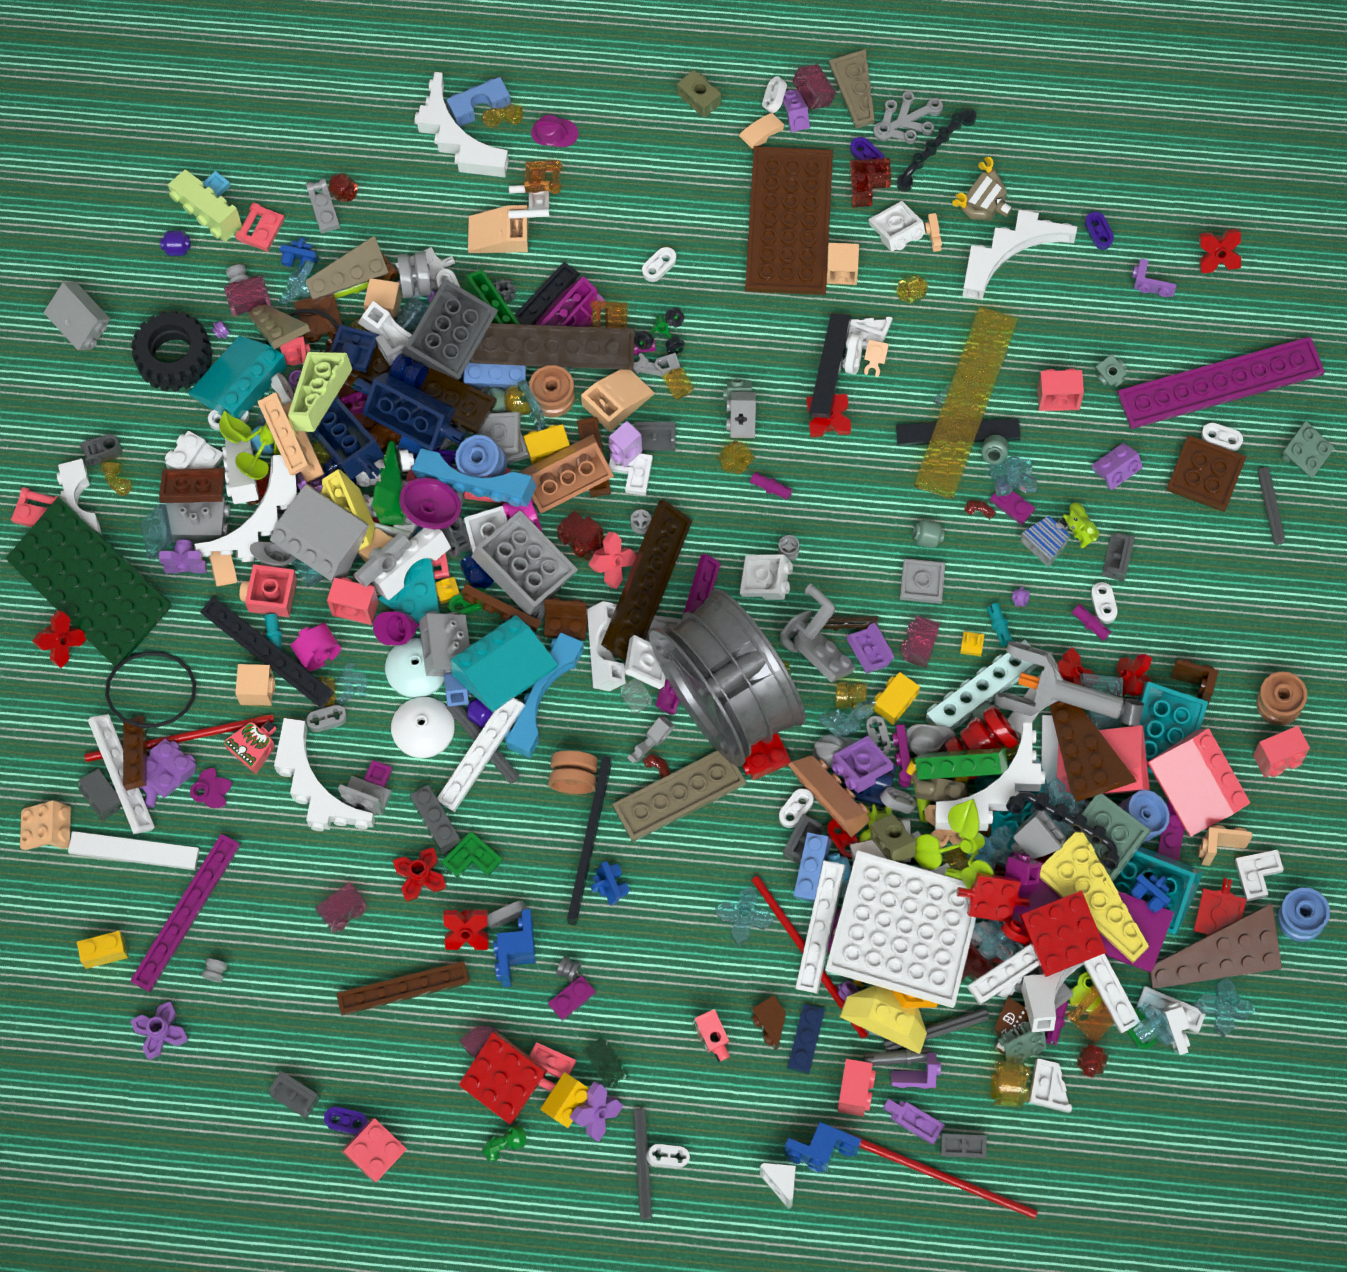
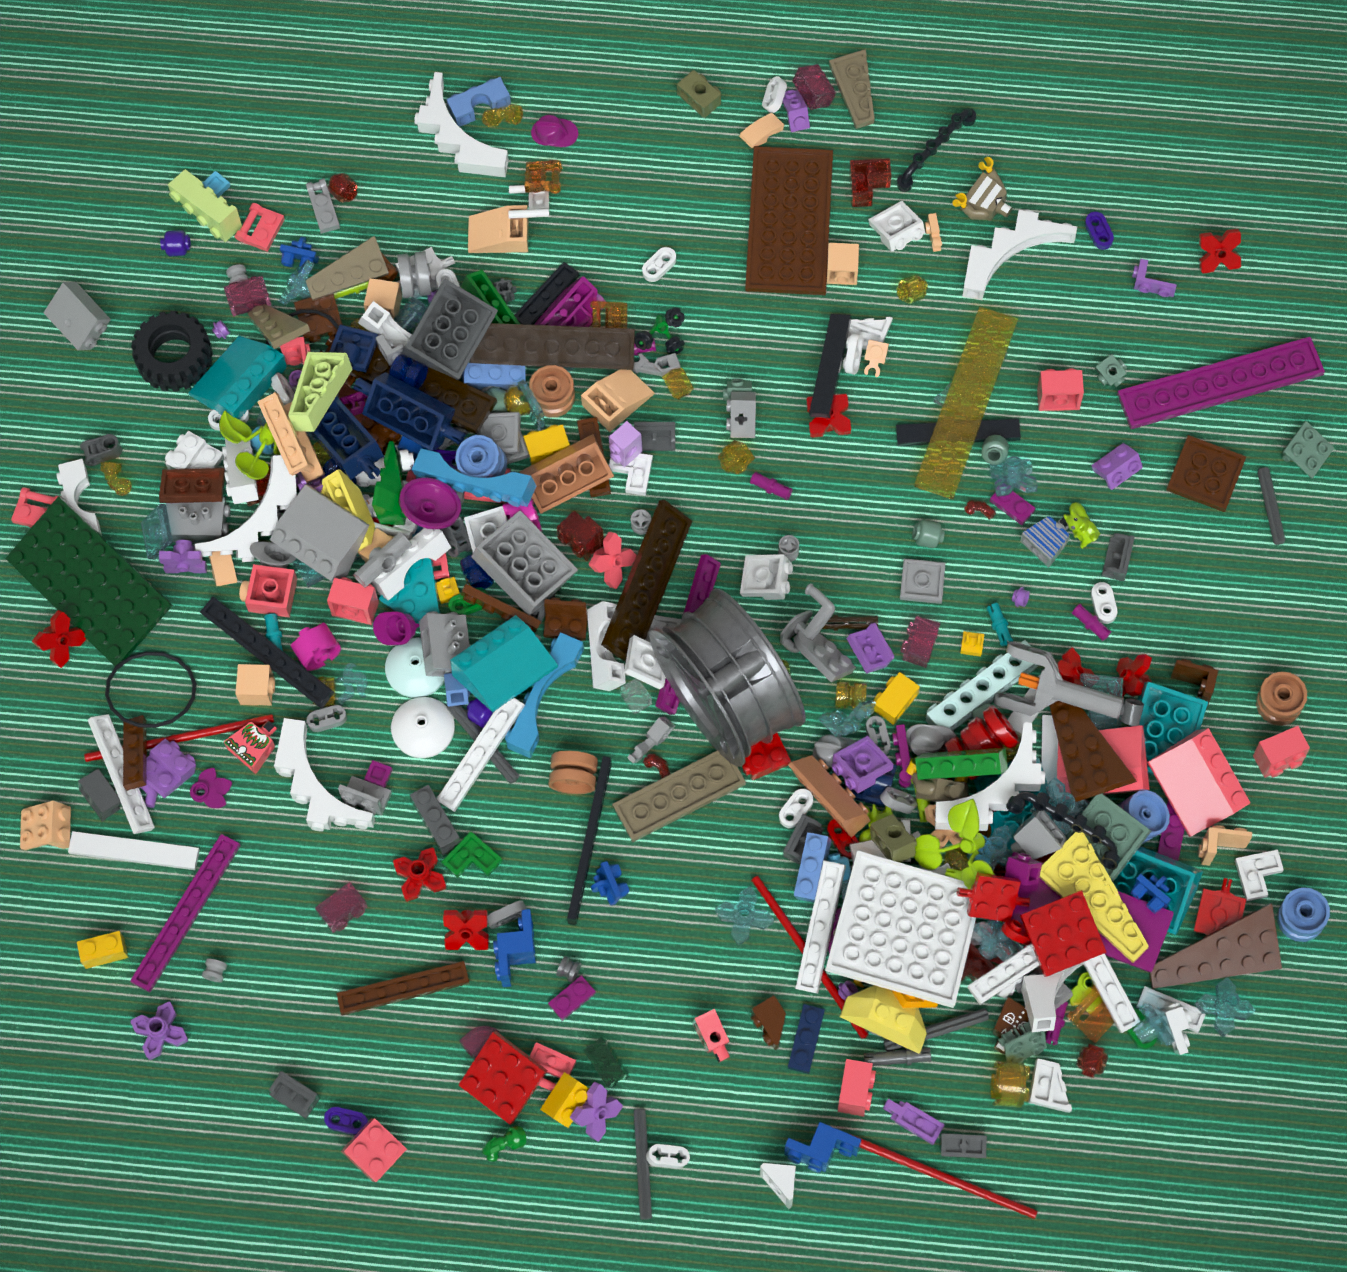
(869, 150): dark purple plate -> none
(906, 120): light grey plant -> none
(918, 1079): medium lavender bracket -> none
(1222, 436): white plate -> none

